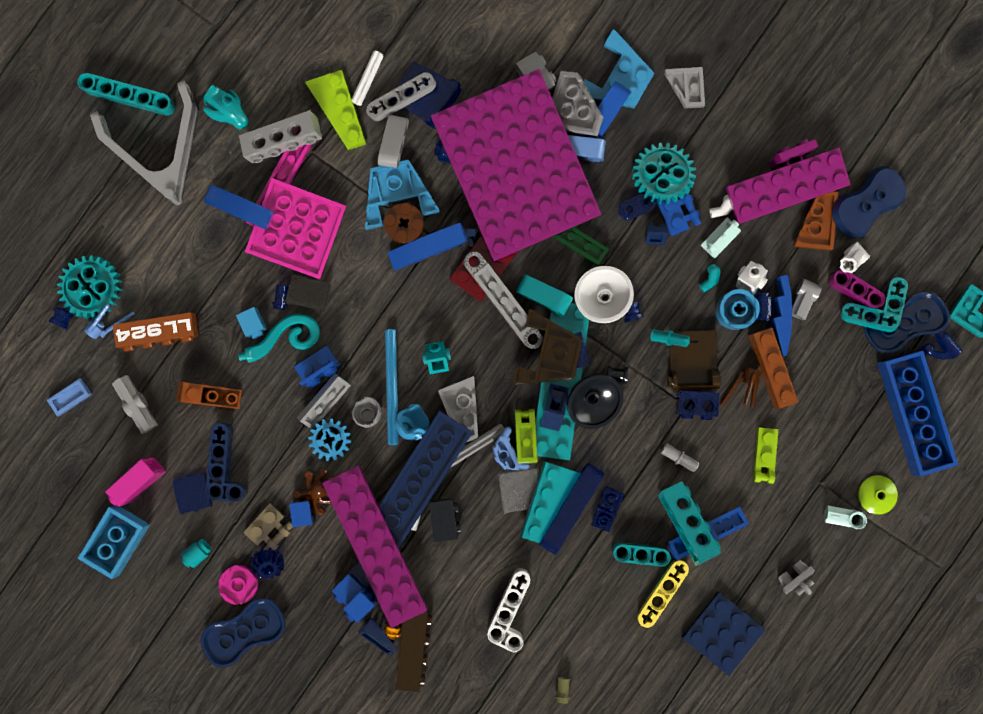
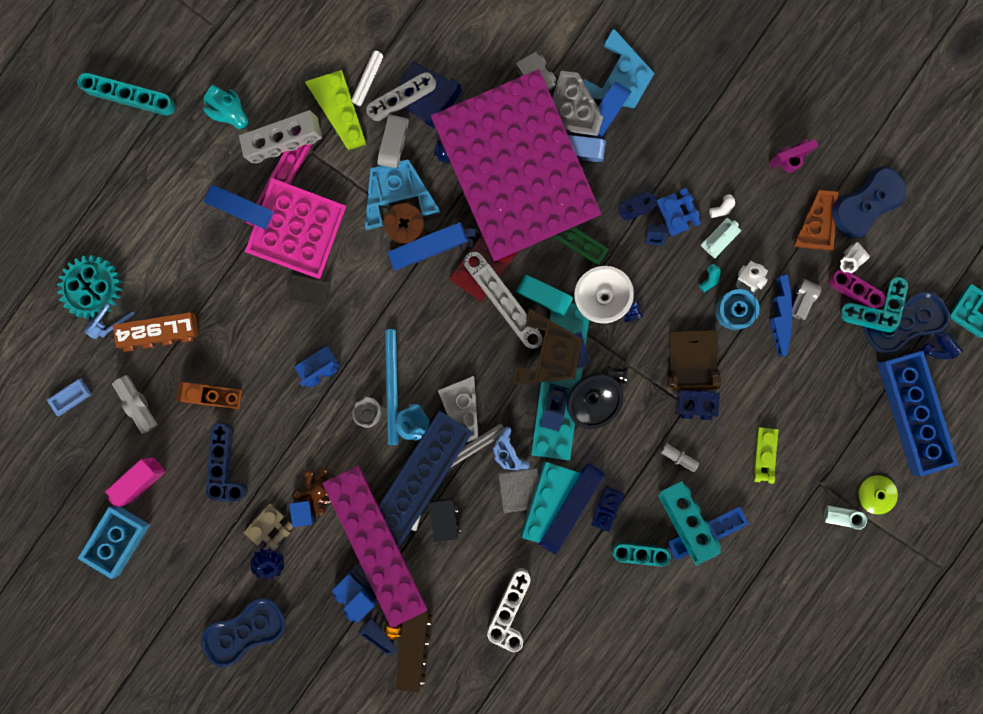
(61, 318): clear blue wheel -> none
(171, 179): light grey piece -> none
(191, 493): clear blue piece -> none
(195, 553): teal brick -> none
(238, 584): dark pink tile -> none
(252, 323): dark azure brick -> none
(259, 350): teal plant -> none
(280, 297): clear blue pin -> none
(321, 442): dark azure gear -> none
(323, 401): light grey plate -> none
(436, 357): teal brick -> none
(526, 436): lime plate -> none
(563, 690): olive pin -> none
(665, 594): light yellow beam -> none
(670, 338): teal axle -> none
(675, 186): teal gear -> none
(687, 85): light grey wing -> none
(723, 633): dark blue plate -> none
(751, 379): reddish brown plant -> none
(766, 306): clear blue brick -> none
(773, 368): dark orange brick -> none
(788, 185): magenta plate -> none
(803, 572): light grey hips -> none

